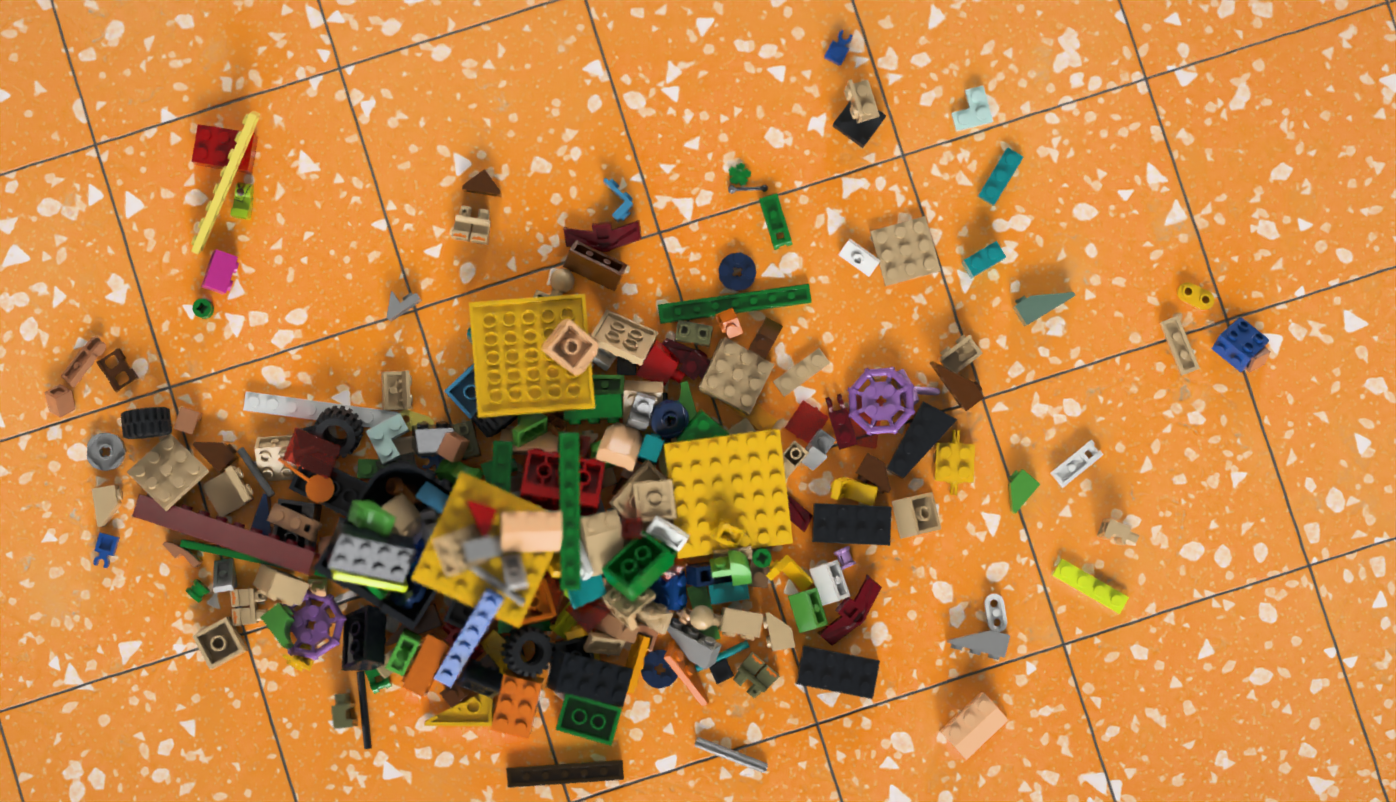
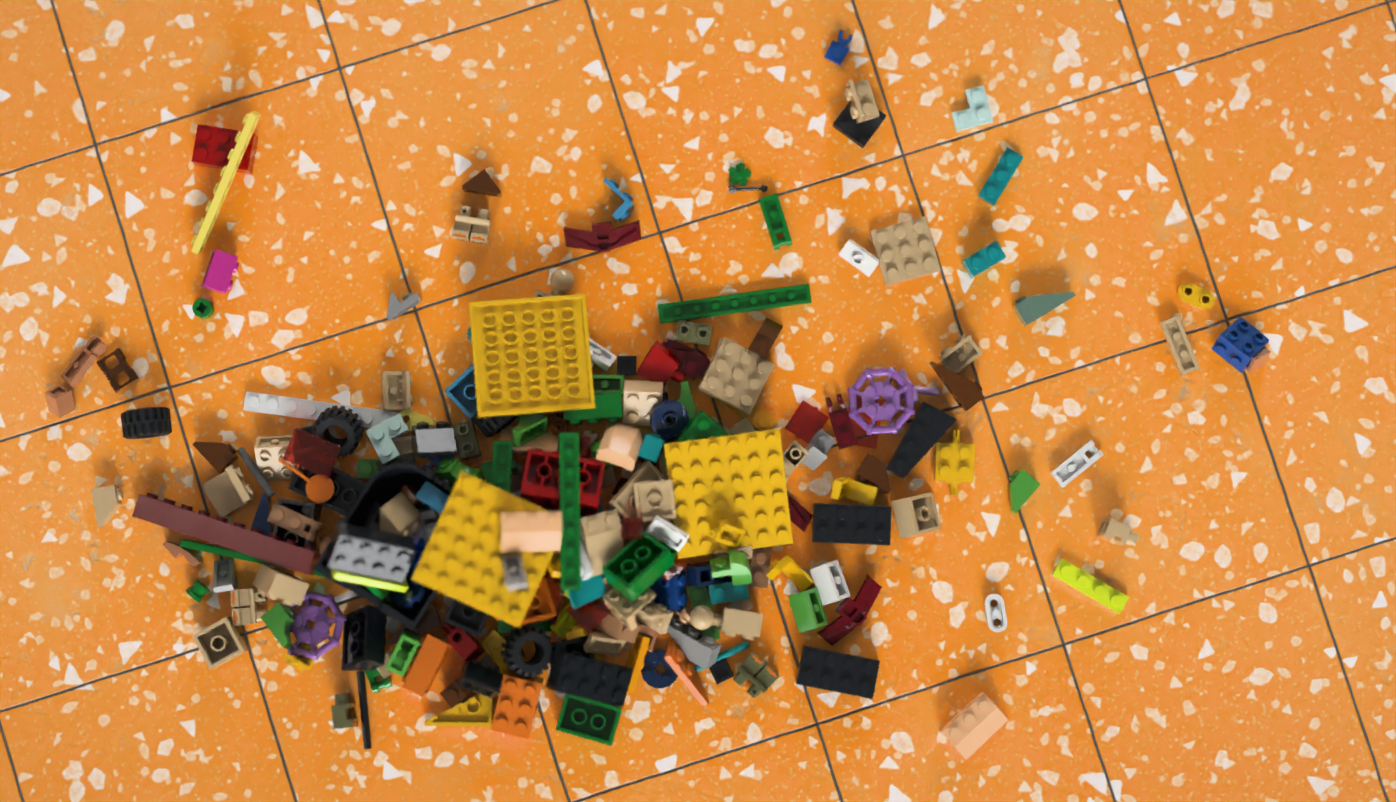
(95, 451): light grey plate -> none
(106, 546): blue plate -> none
(168, 471): tan plate -> none
(187, 420): nougat panel -> none
(243, 201): lime leg -> none
(318, 586): light nougat tile -> none
(371, 516): bright green arch -> none
(394, 486): reddish brown plate -> none
(451, 550): tan bracket -> none
(453, 446): nougat panel -> none
(469, 637): plate -> none
(482, 515): red slope -> none
(482, 548): light grey slope -> none
(498, 584): light grey bar -> none
(565, 773): dark brown plate -> none
(571, 347): light nougat slope -> none
(595, 265): reddish brown brick -> none
(624, 337): tan plate -> none
(641, 411): light grey slope -> none
(726, 271): dark blue plate -> none
(729, 323): orange brick -> none
(731, 755): light grey axle -> none
(761, 556): green wheel -> none
(780, 634): tan slope -> none
(801, 372): tan plate -> none
(844, 557): lavender bush -> none
(987, 641): light grey slope -> none

